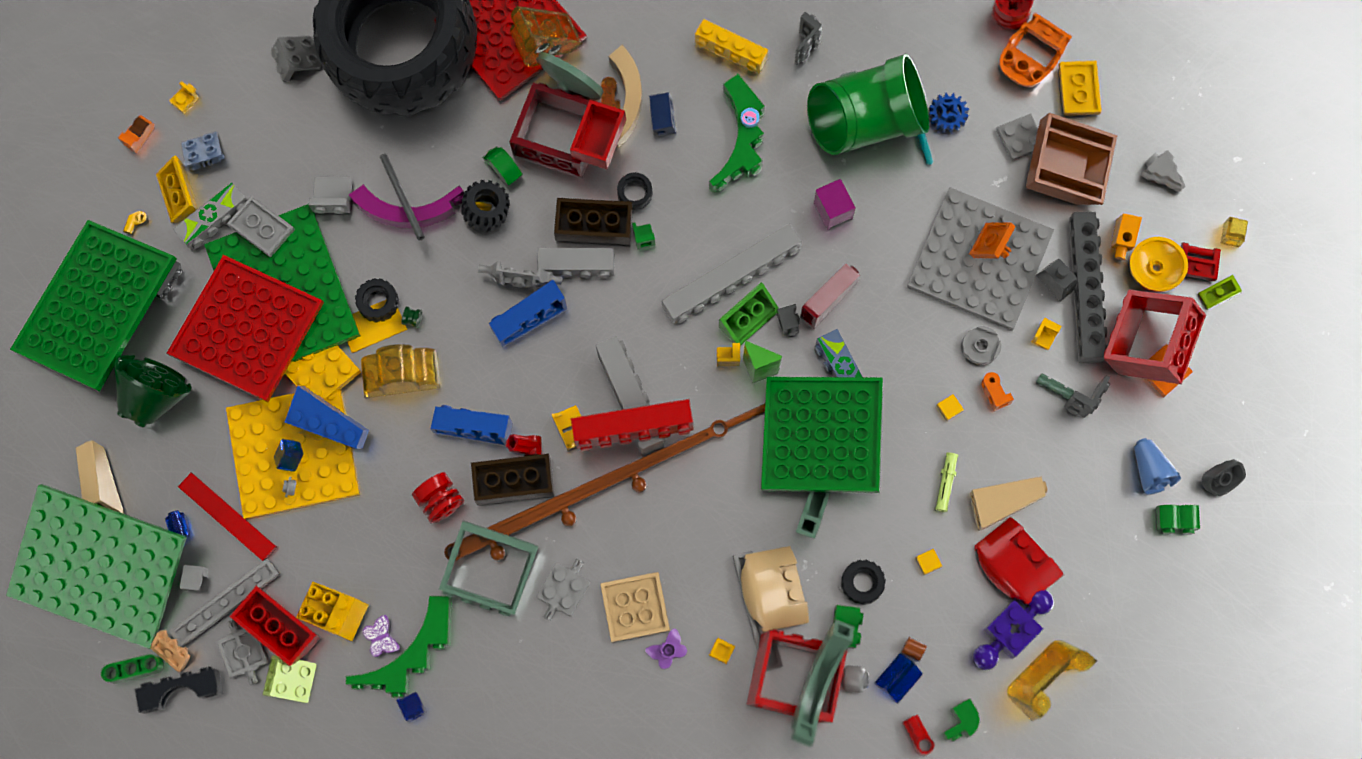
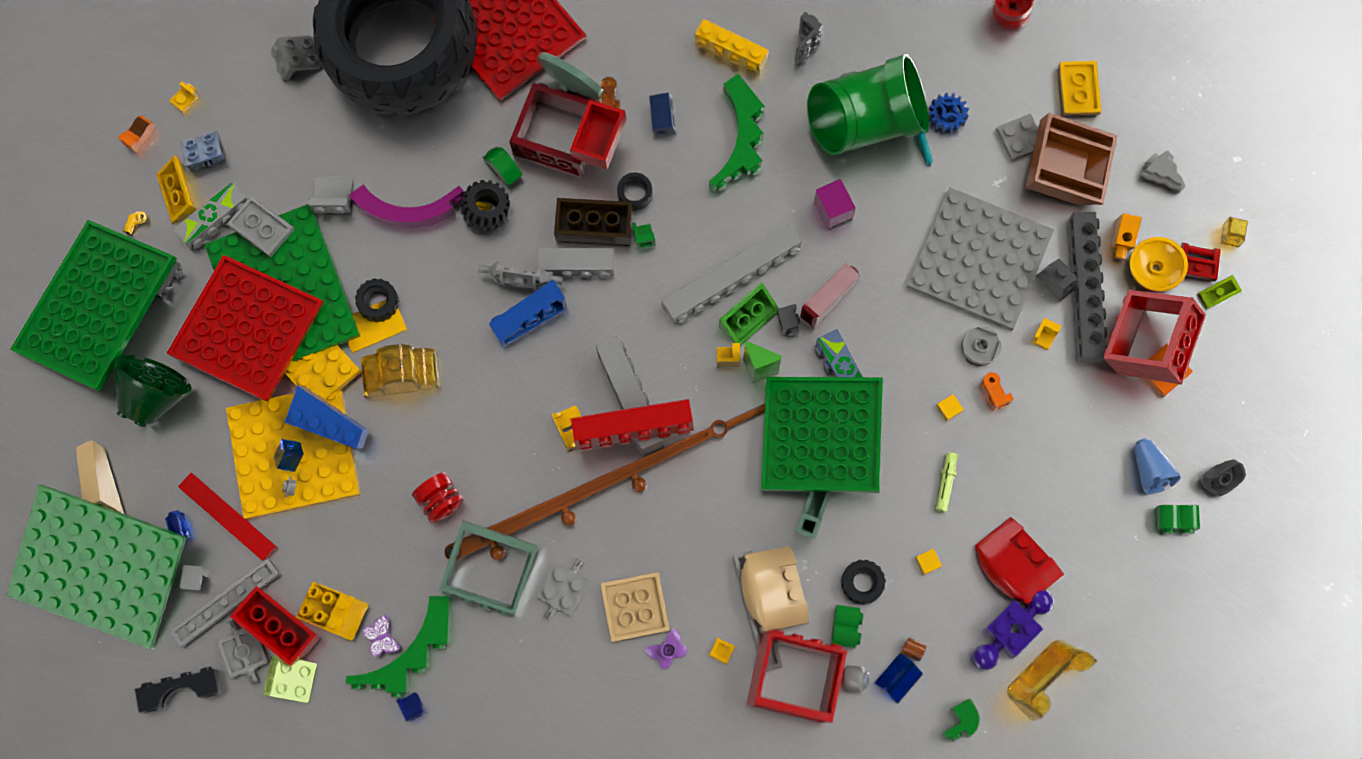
(122, 668): green beam -> none
(170, 651): light nougat plate -> none
(402, 197): dark grey piece -> none
(411, 317): dark green wheel -> none
(472, 424): blue wedge -> none
(512, 479): dark brown brick -> none
(525, 445): red piece -> none
(542, 32): clear yellow brick -> none
(628, 72): tan arch -> none
(750, 117): tile -> none
(818, 680): sand green arch -> none
(918, 733): red piece -> none
(993, 240): orange tile -> none
(1002, 500): tan slope -> none
(1023, 68): orange slope -> none
(1055, 386): sand green axle -> none
(1082, 405): dark grey bracket -> none

